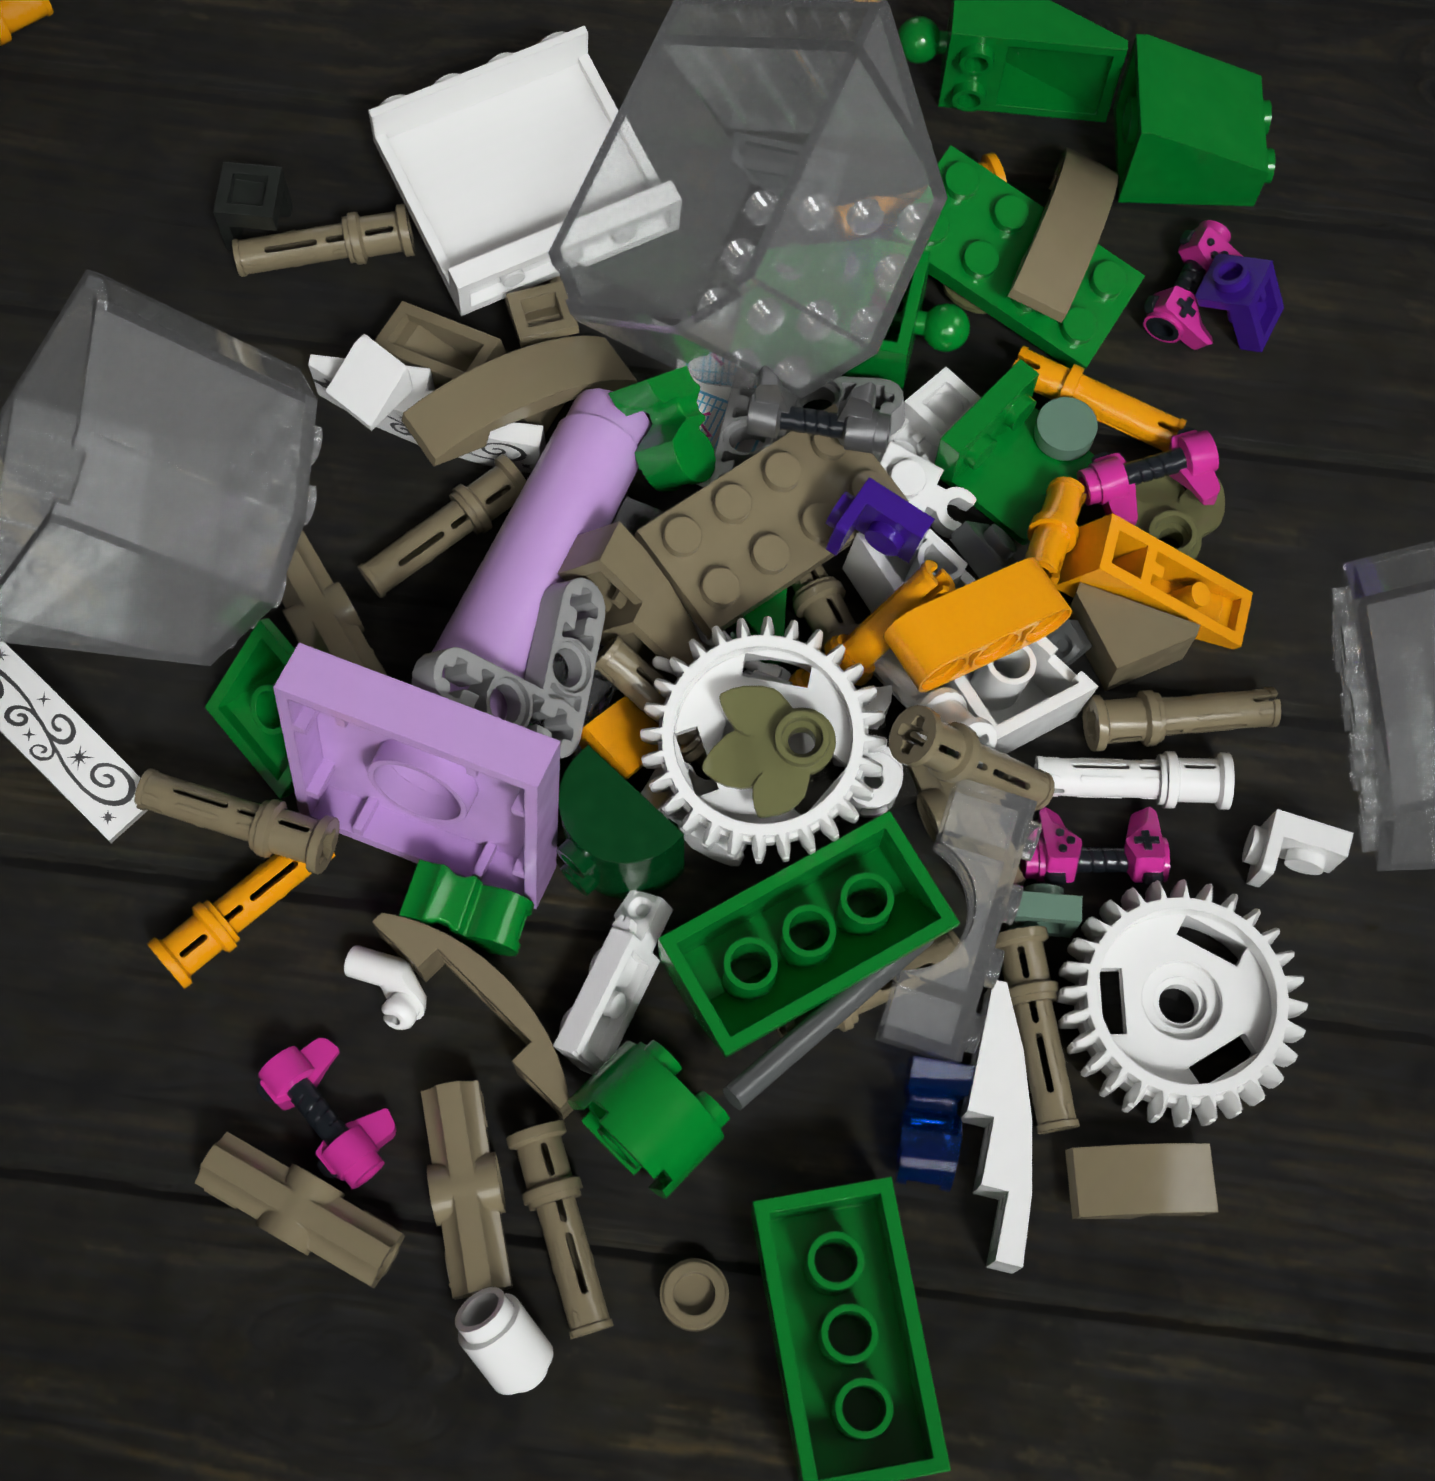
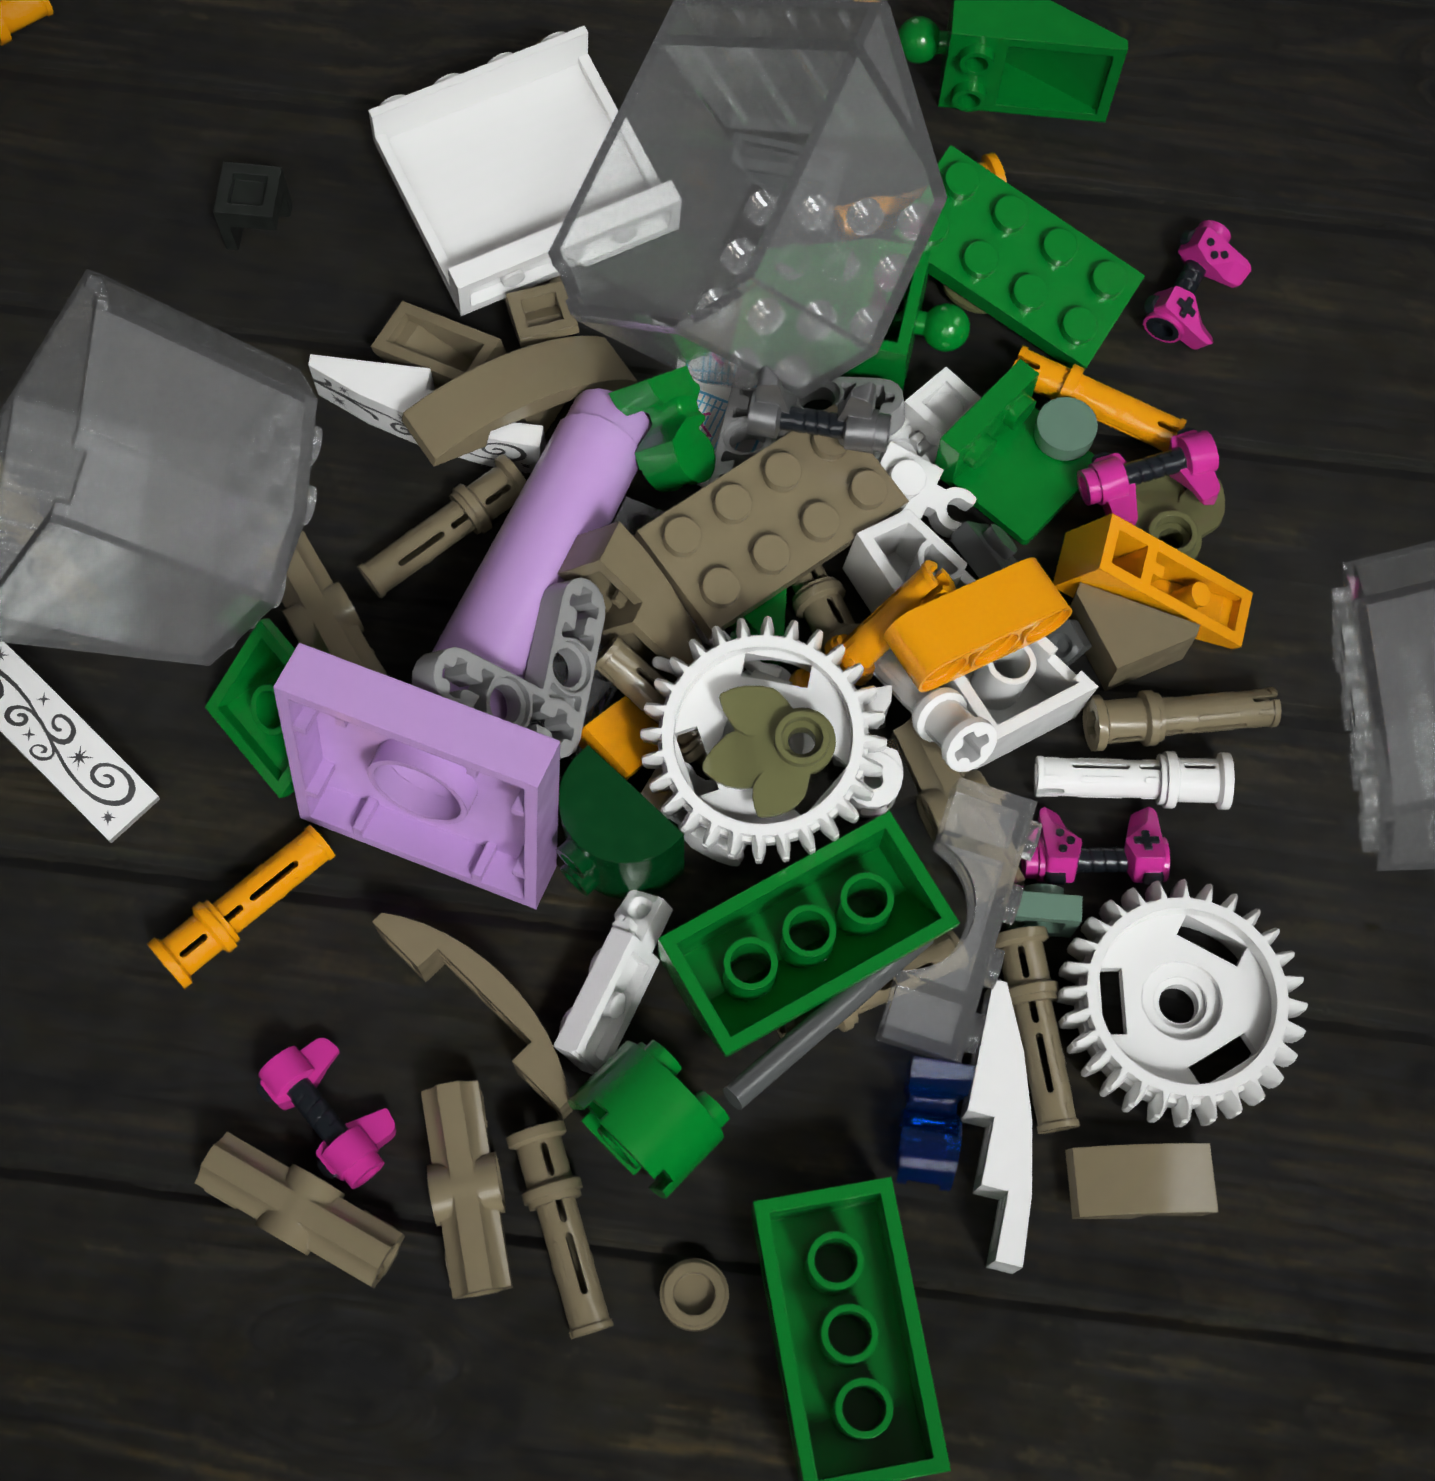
(265, 826): dark tan pin -> none
(352, 239): dark tan pin -> none
(369, 382): white slope -> none
(396, 978): white arm -> none
(473, 912): green leg -> none
(503, 1341): white brick -> none
(883, 517): dark purple bracket -> none
(1017, 778): dark tan pin -> none
(1054, 528): light orange pin -> none
(1065, 235): dark tan slope -> none
(1190, 129): green slope -> none
(1248, 293): dark purple bracket -> none
(1302, 842): white bracket -> none

